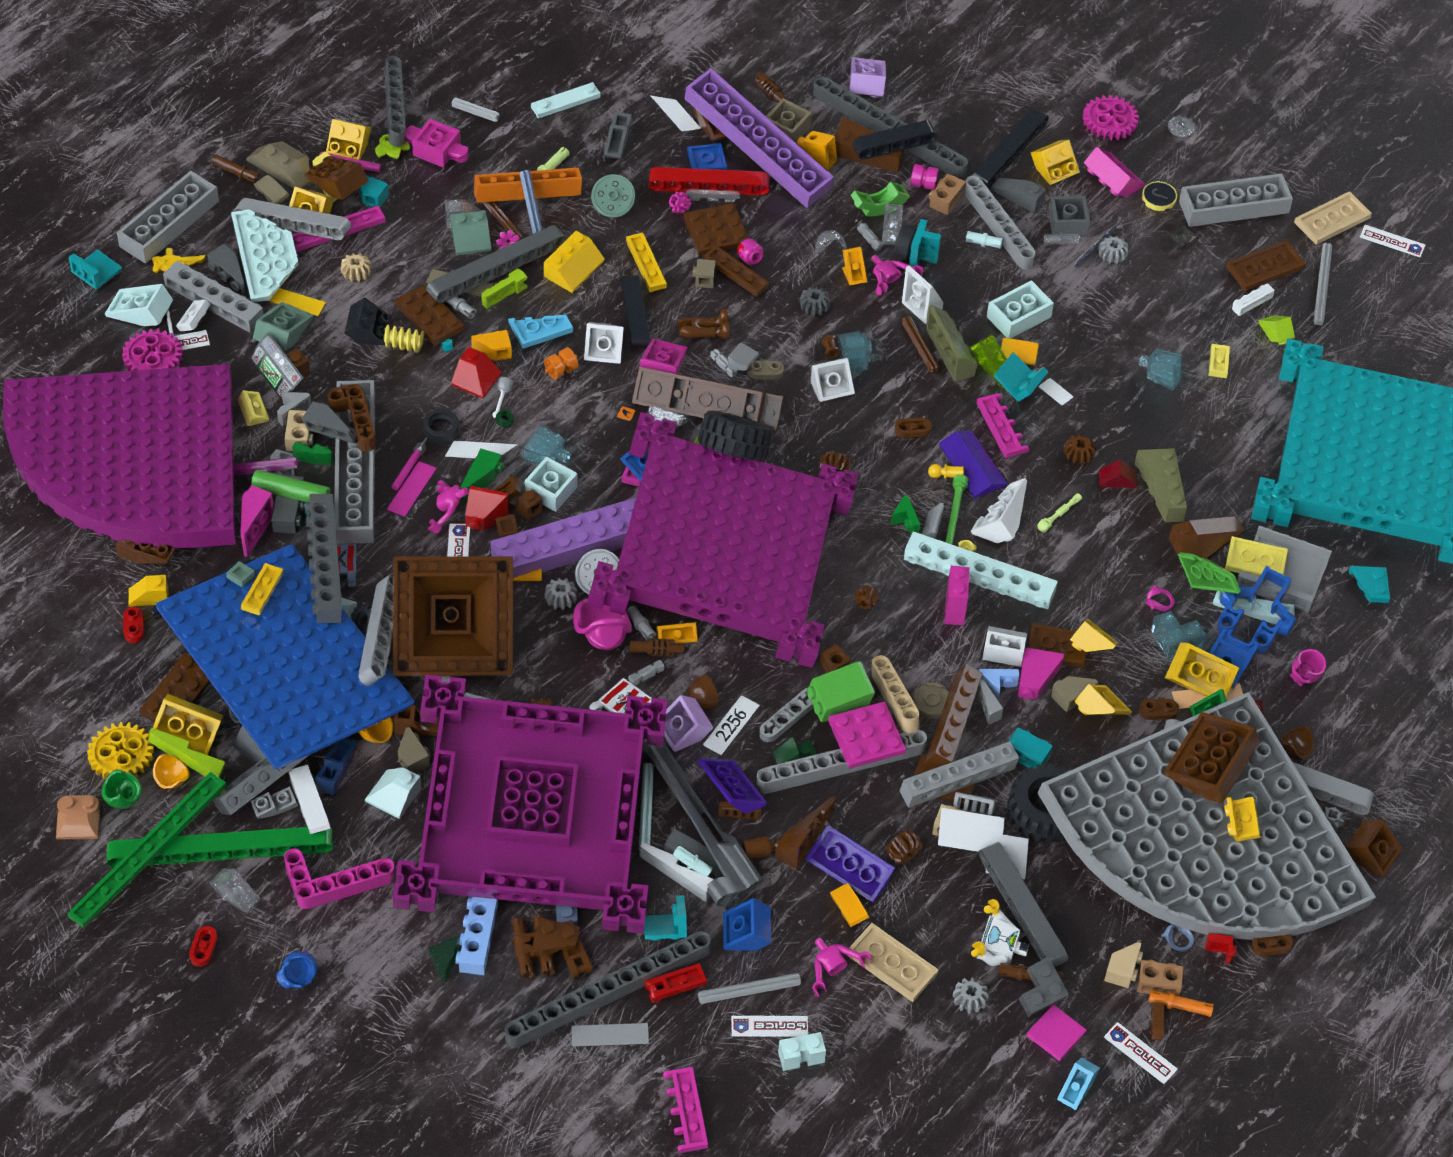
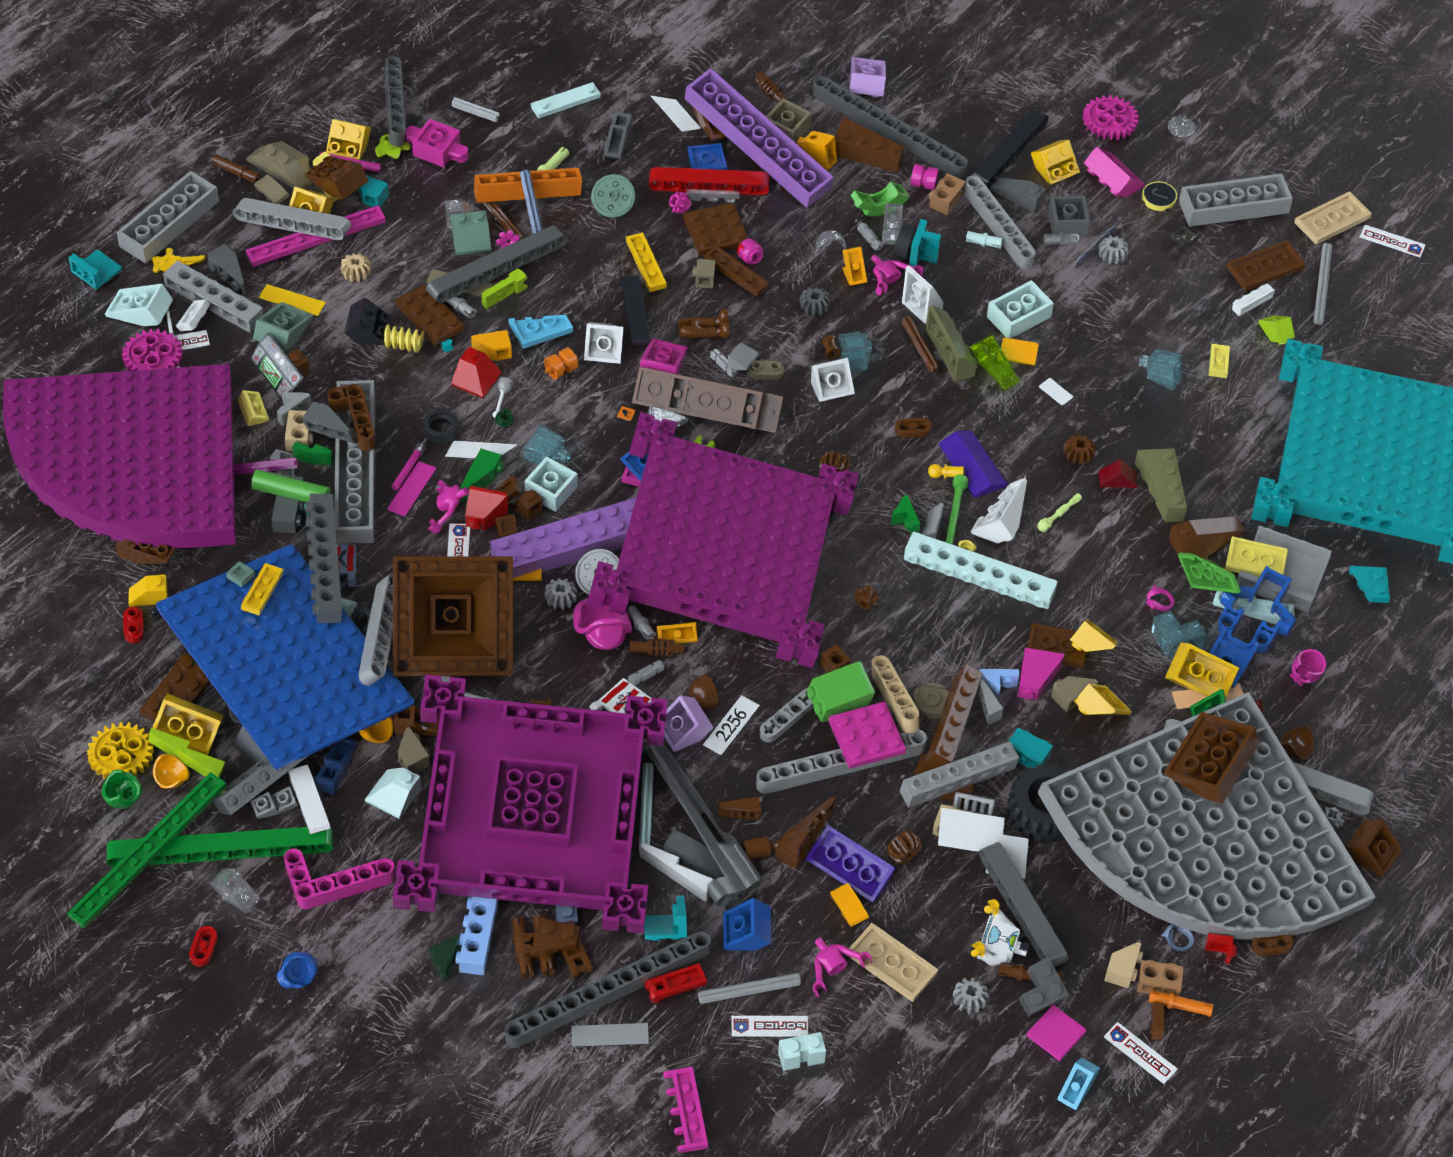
(78, 817): nougat slope -> none
(255, 516): dark pink slope -> none
(265, 253): light aqua plate -> none
(573, 262): yellow slope -> none
(692, 861): light aqua axle -> none
(733, 784): dark purple slope -> none
(735, 435): black tyre -> none
(791, 751): dark green slope -> none
(894, 139): black beam -> none
(957, 595): dark pink brick -> none
(1000, 426): dark pink hinge -> none
(1004, 646): white slope -> none
(1018, 378): teal bracket -> none
(1159, 709): reddish brown plate -> none
(1243, 819): yellow bracket -> none

